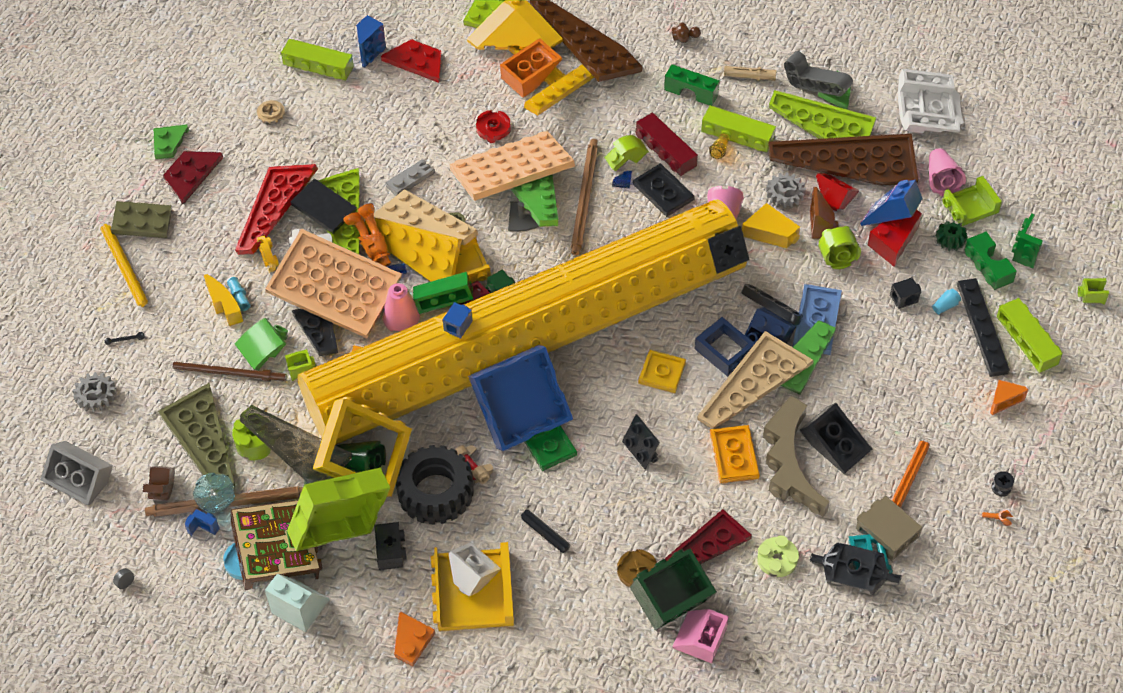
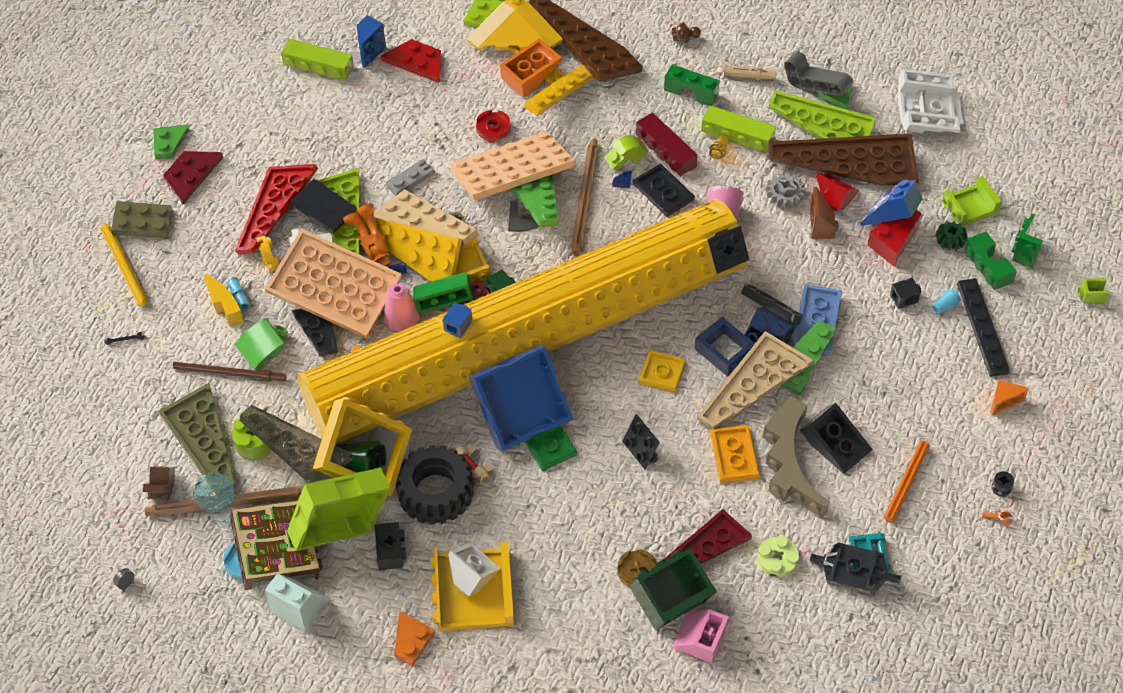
(75, 472): light grey slope -> none
(94, 391): light grey gear -> none
(200, 519): blue bracket -> none
(265, 108): tan gear -> none
(299, 362): lime window -> none
(545, 531): black axle -> none
(771, 227): yellow slope -> none
(839, 247): lime brick -> none
(889, 526): dark tan panel -> none
(944, 173): bright pink cone -> none
(1029, 335): lime brick -> none

